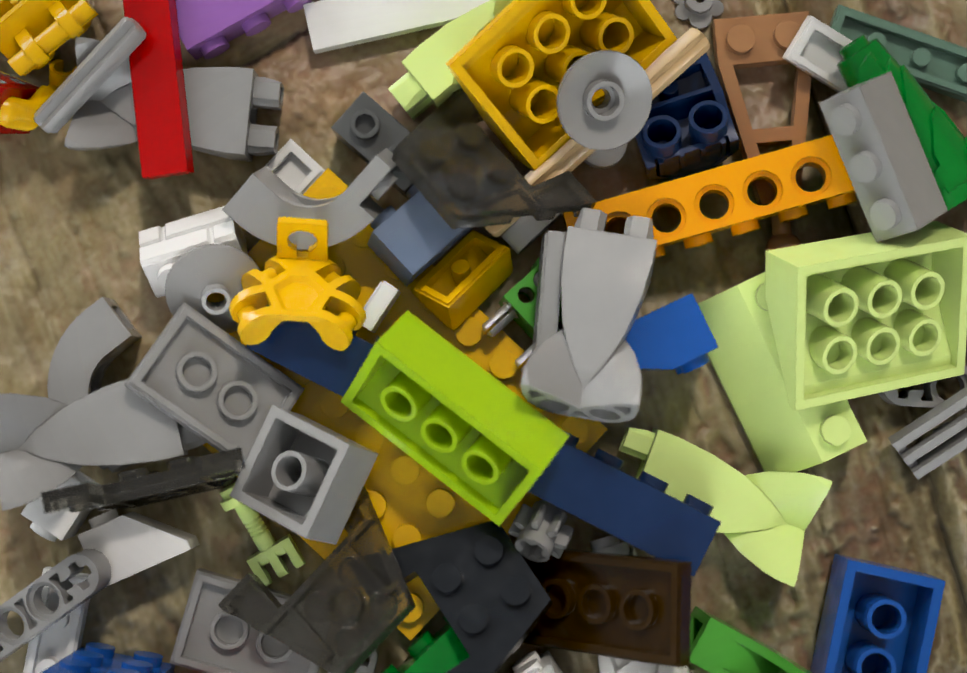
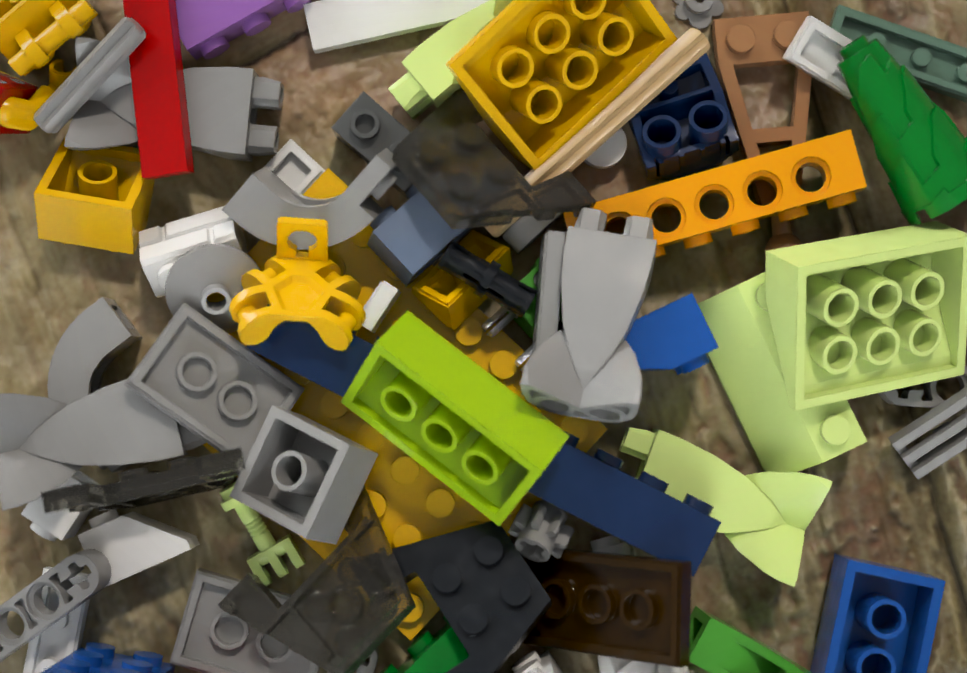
(94, 199): none -> yellow slope
(487, 279): none -> black pin
(624, 106): light grey dish -> none
(883, 157): light grey brick -> none

